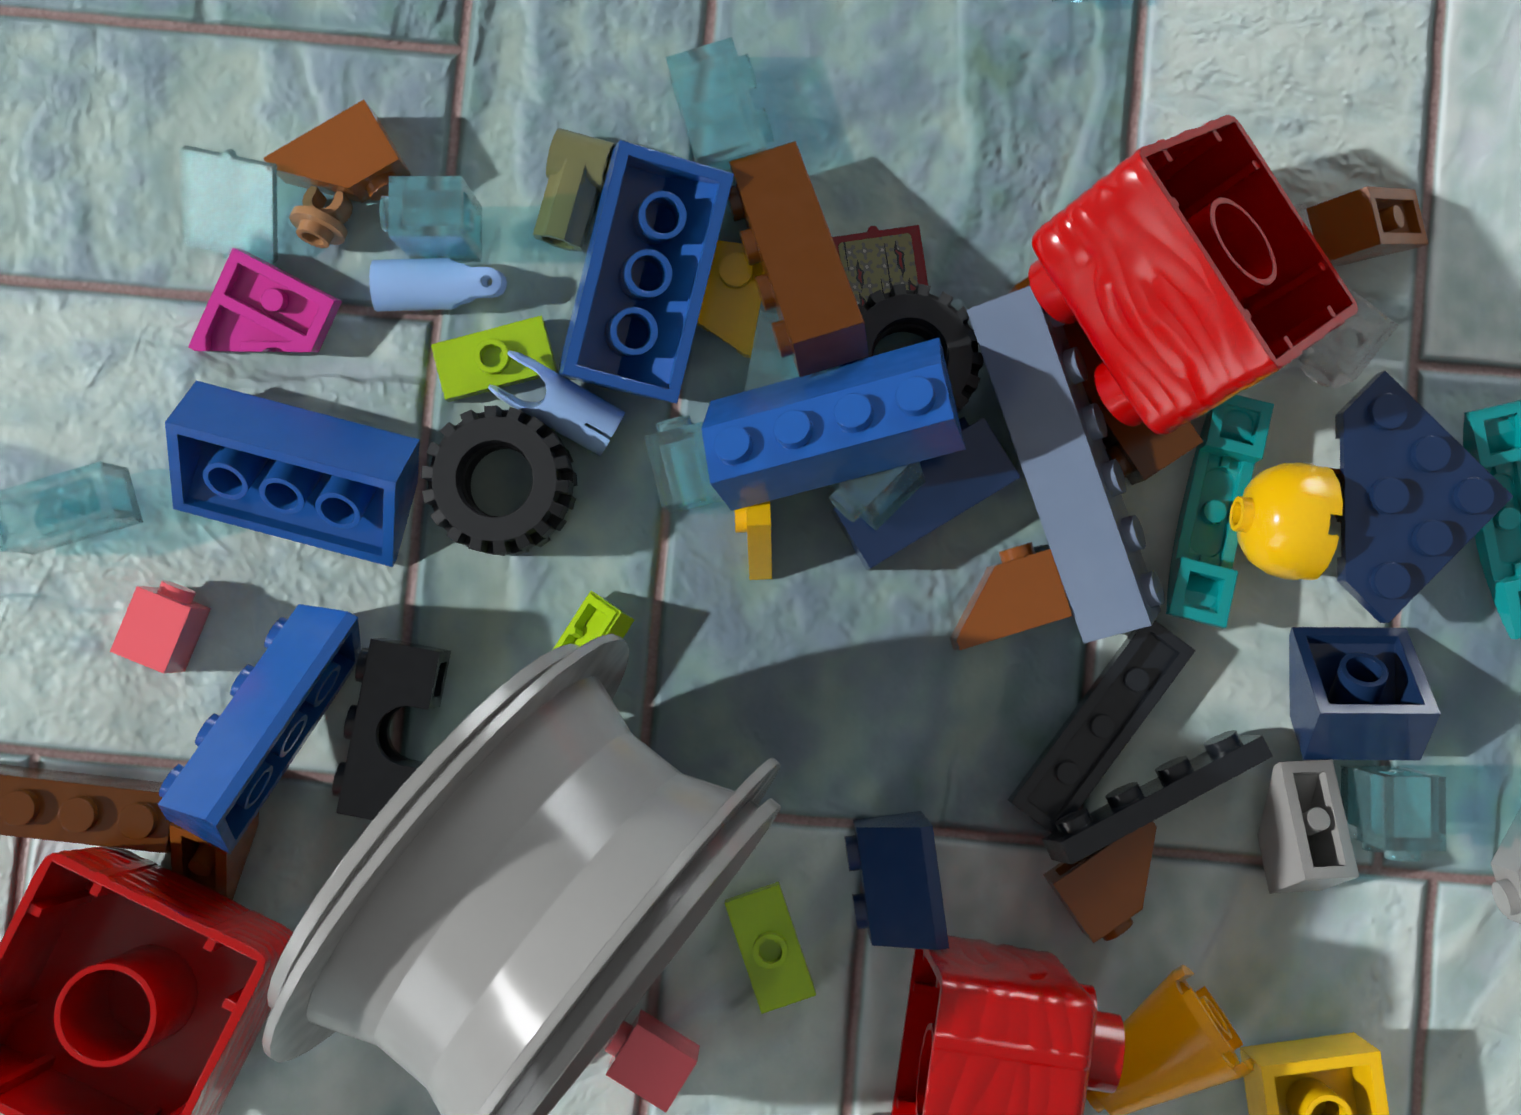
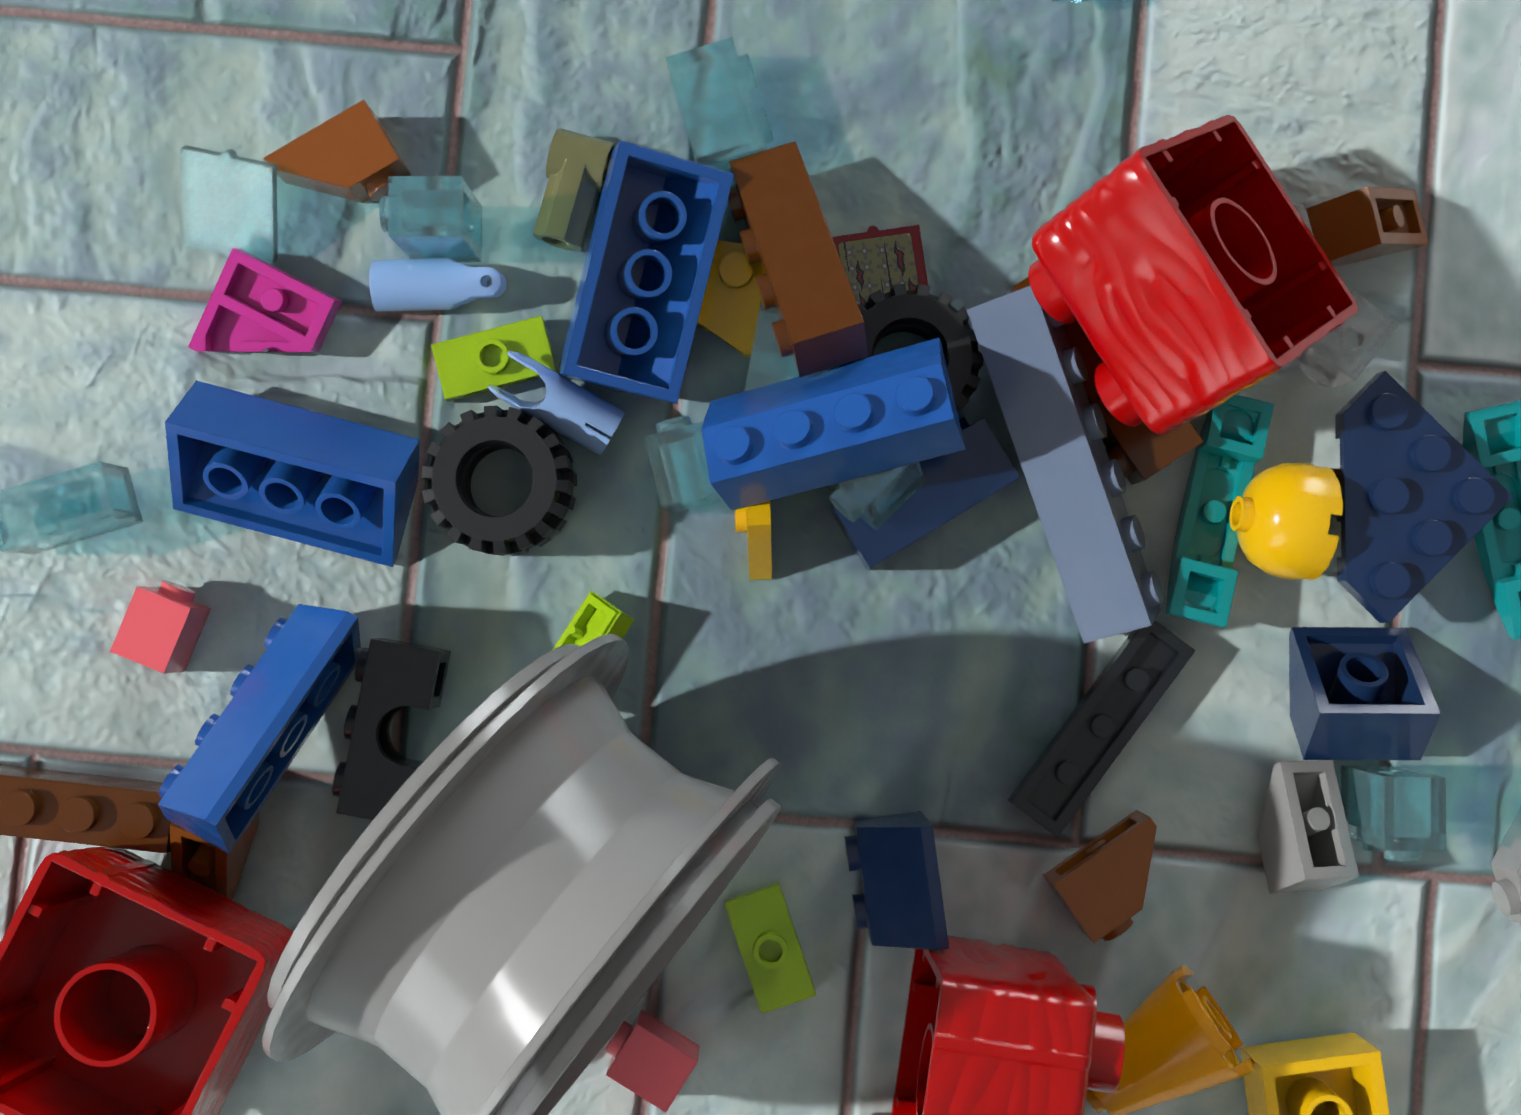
(318, 224): medium nougat plate -> none
(1013, 598): dark orange slope -> none
(1136, 806): black plate -> none

